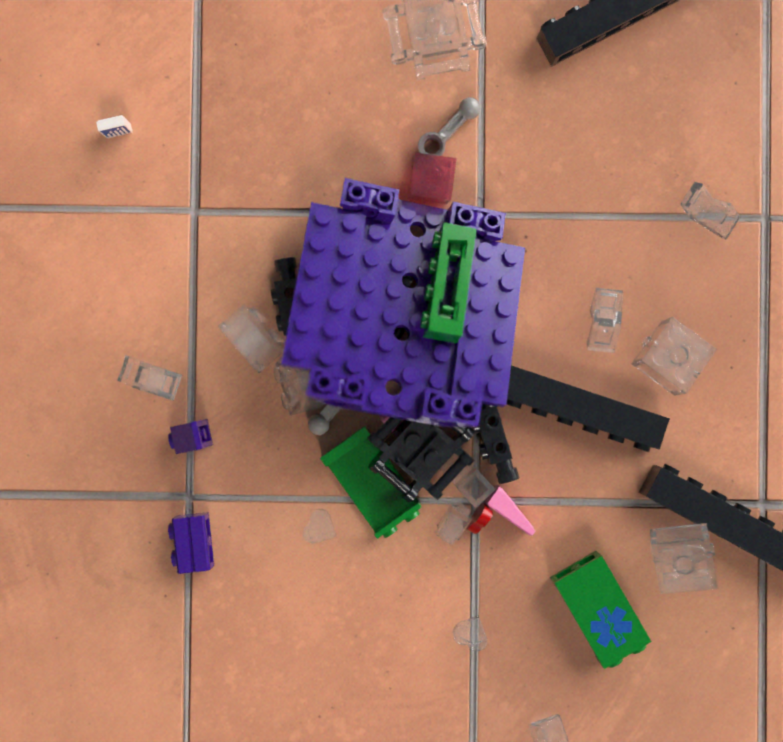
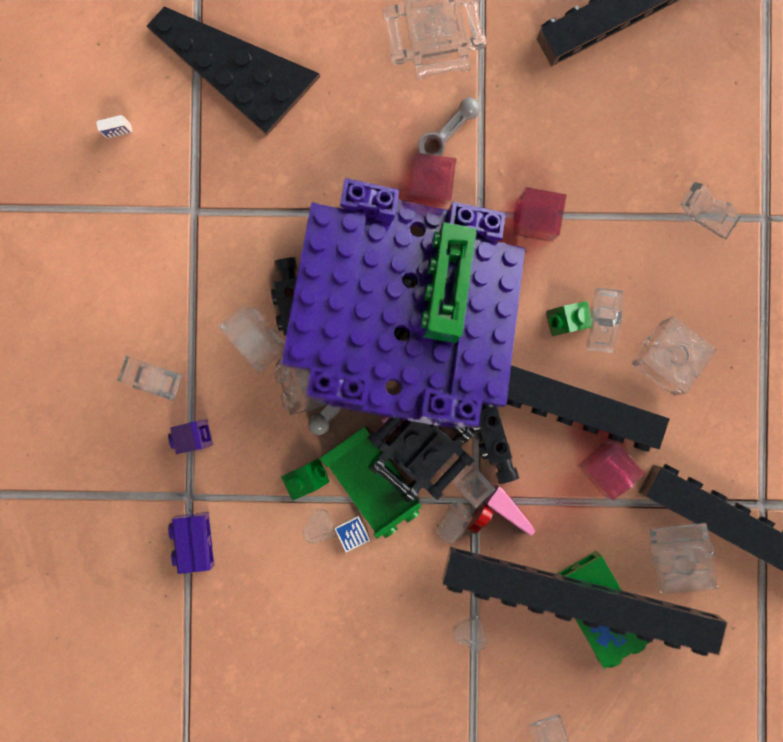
(247, 76): none -> black wing
(305, 479): none -> green bracket
(352, 533): none -> tile
(539, 214): none -> clear pink head
(569, 318): none -> green bracket
(584, 601): none -> black brick
(611, 470): none -> clear pink head

